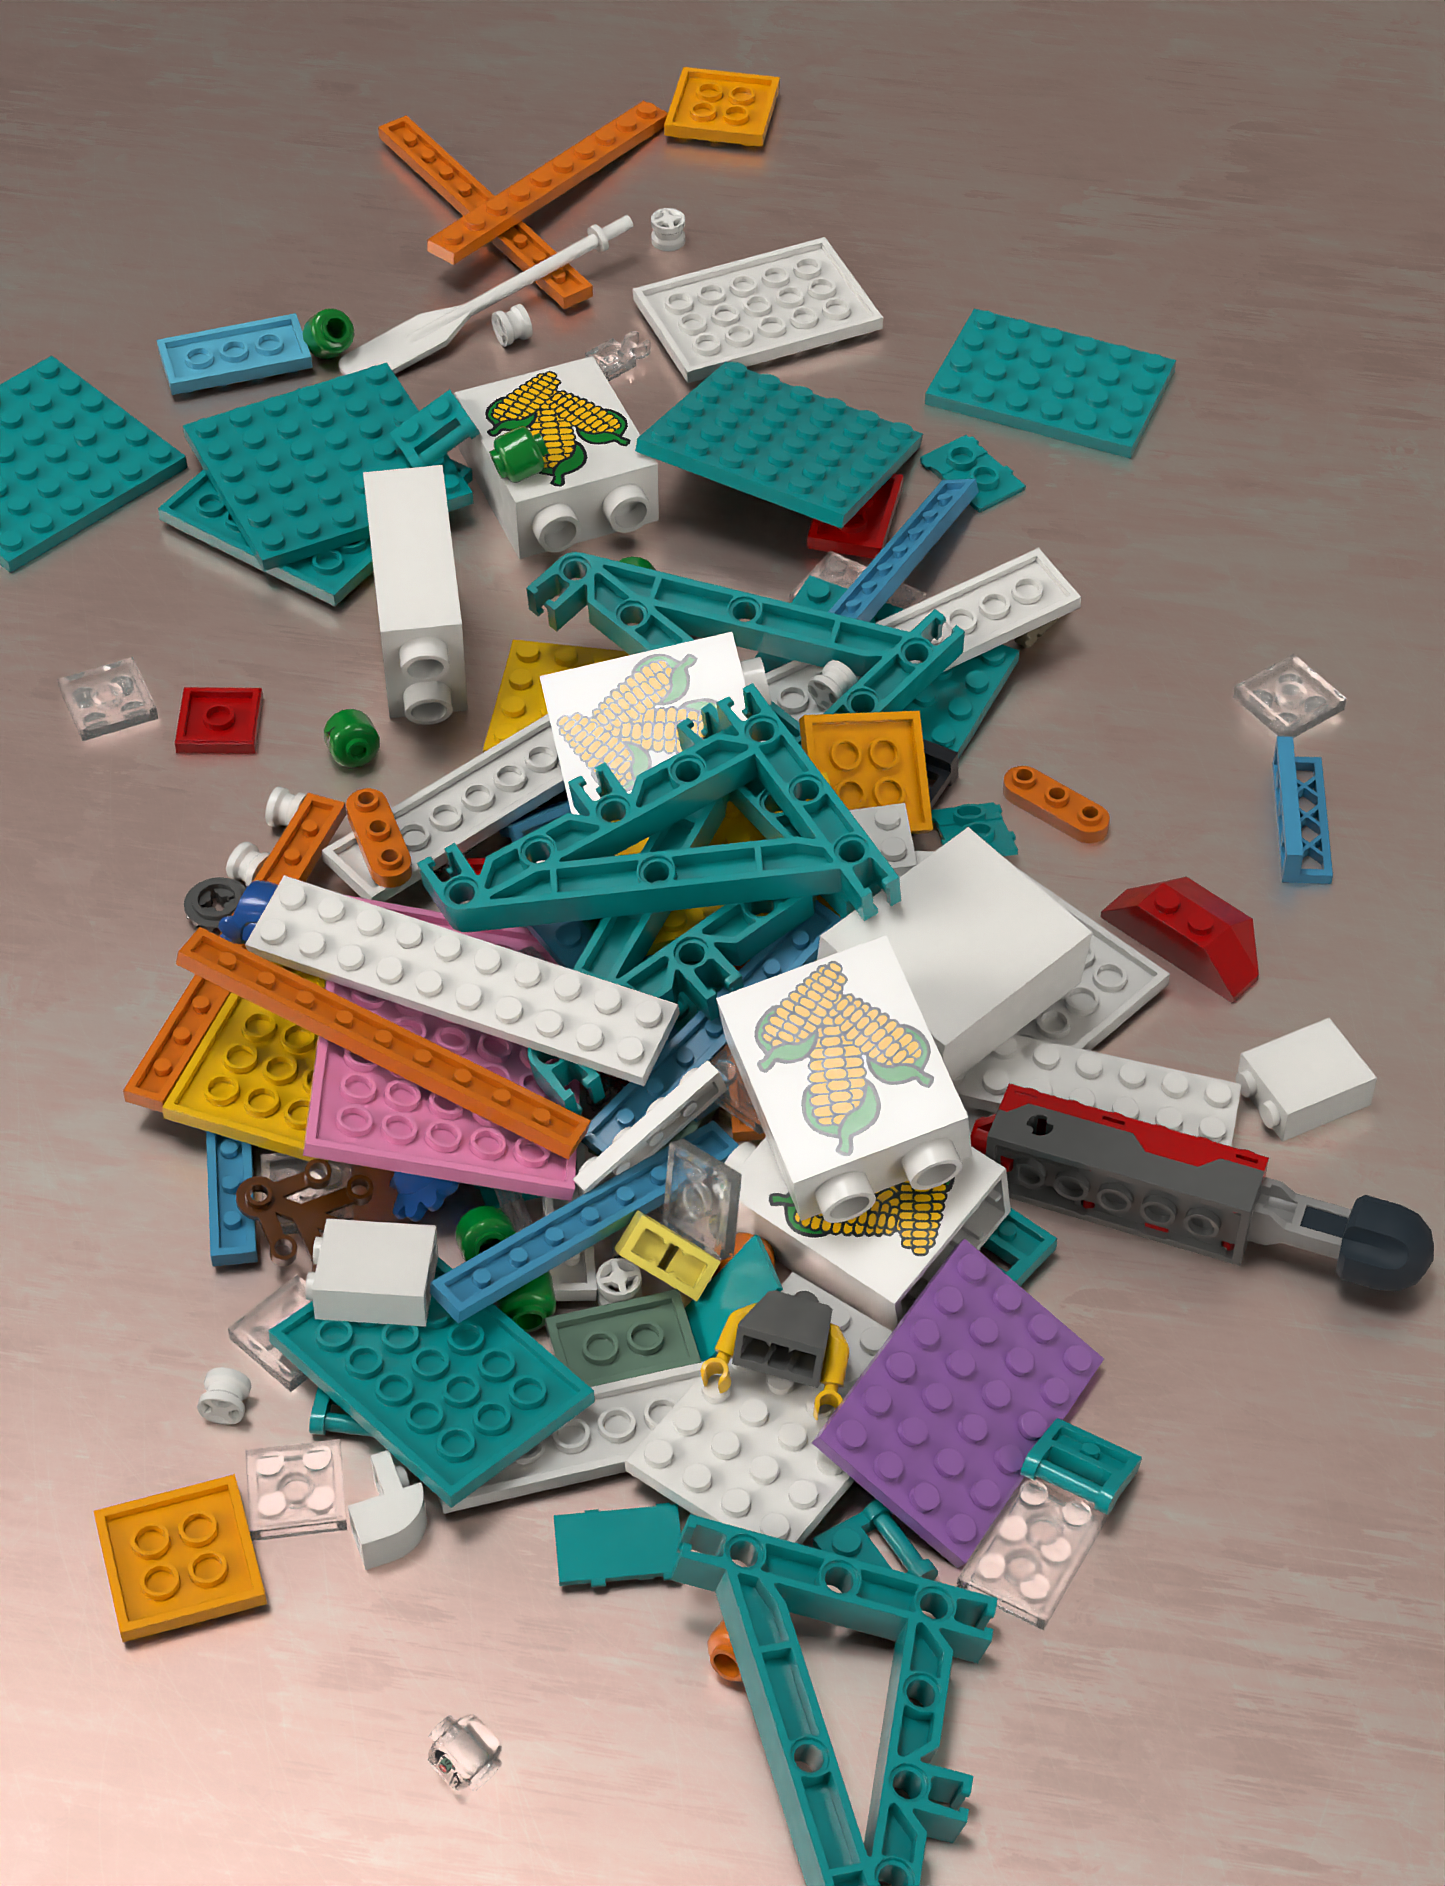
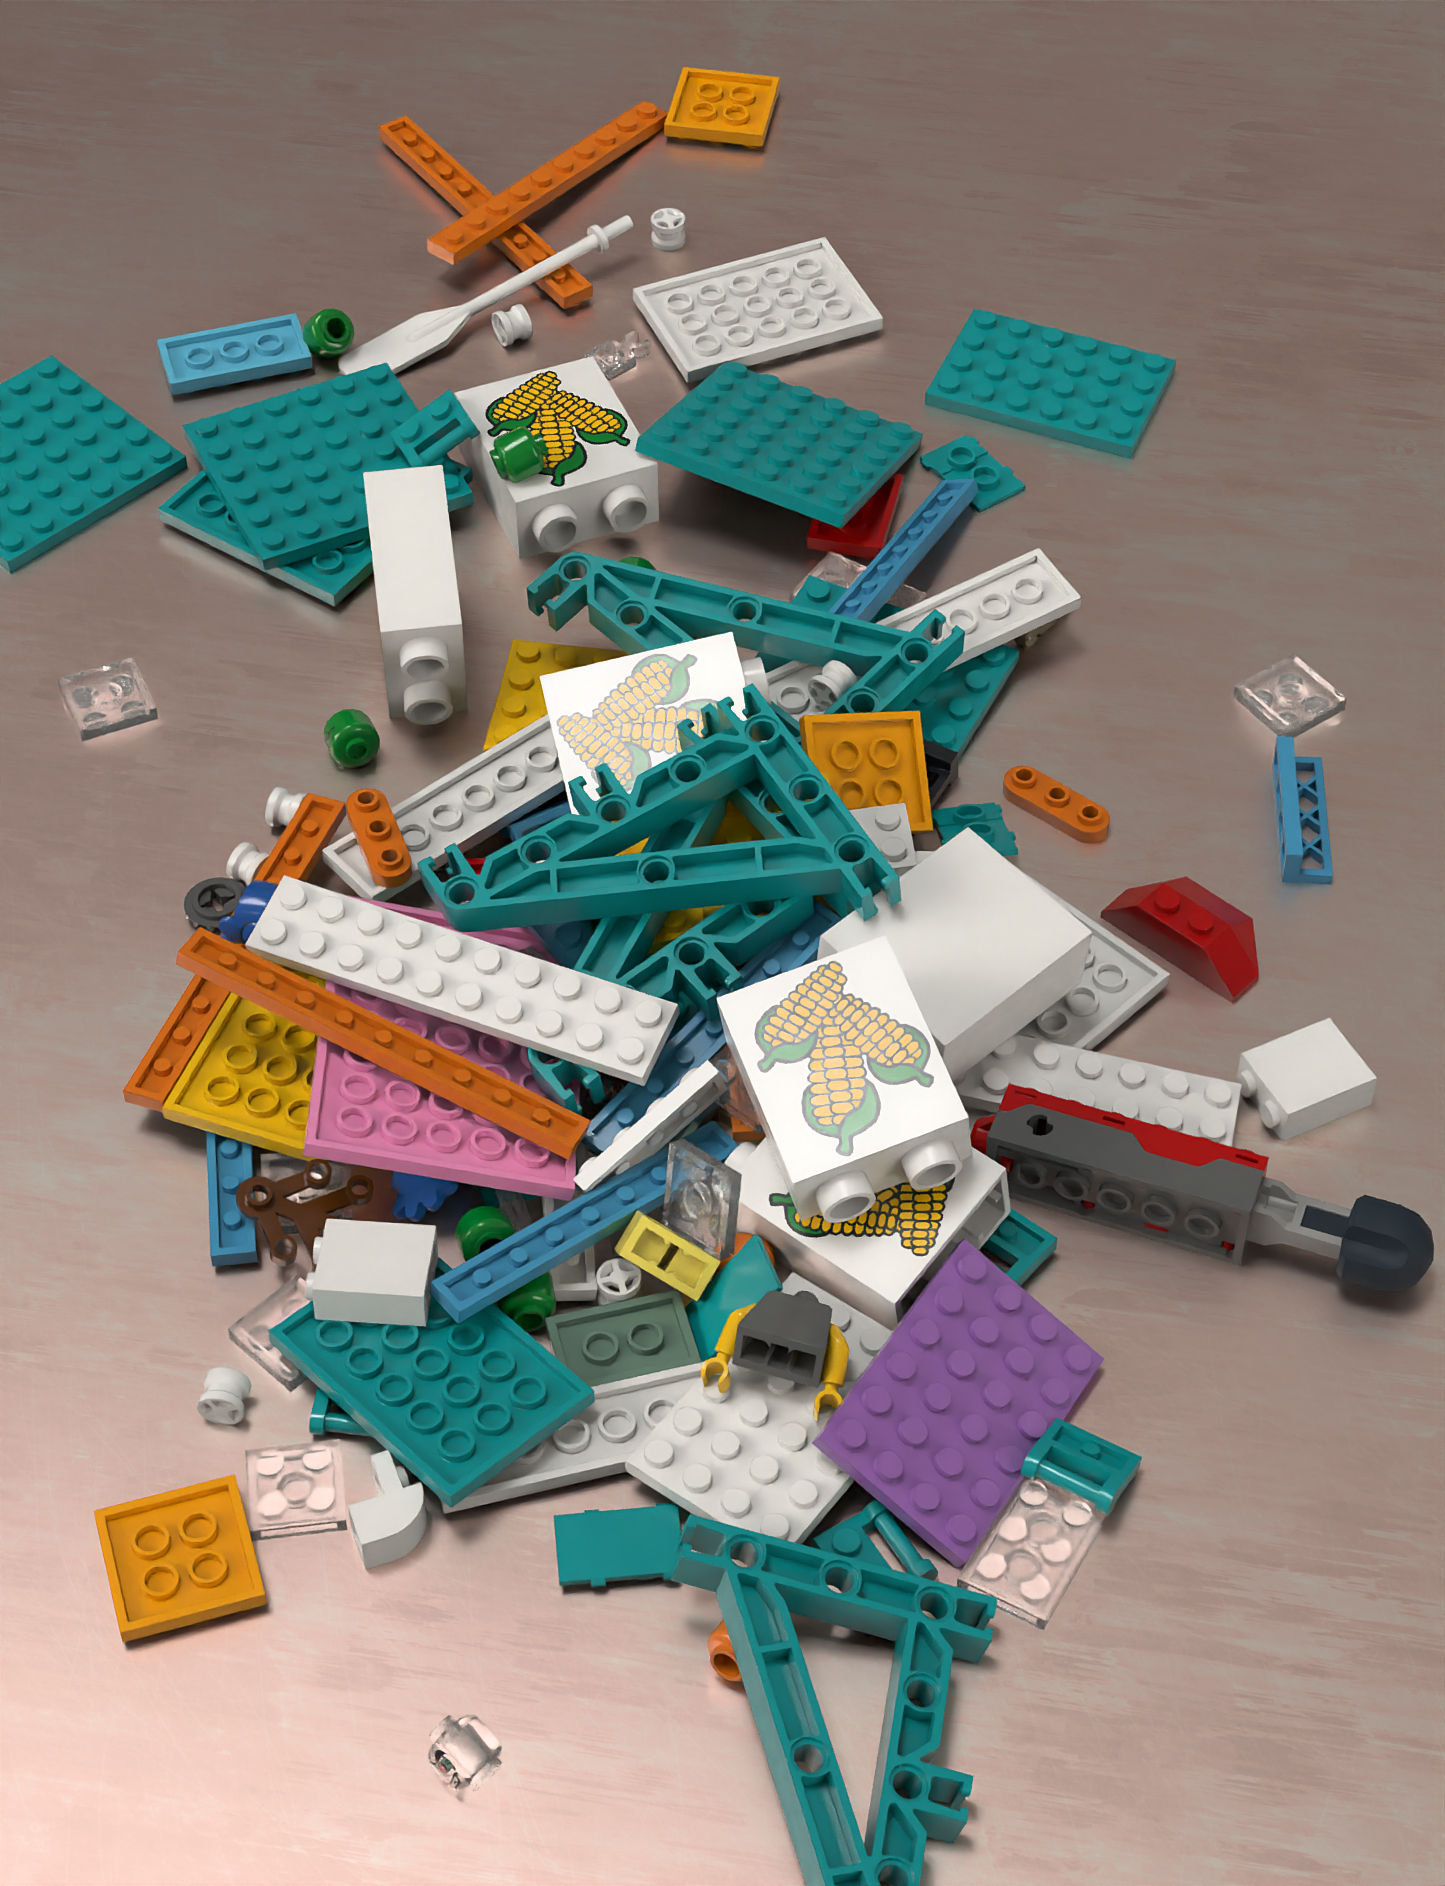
(219, 720): red tile -> none

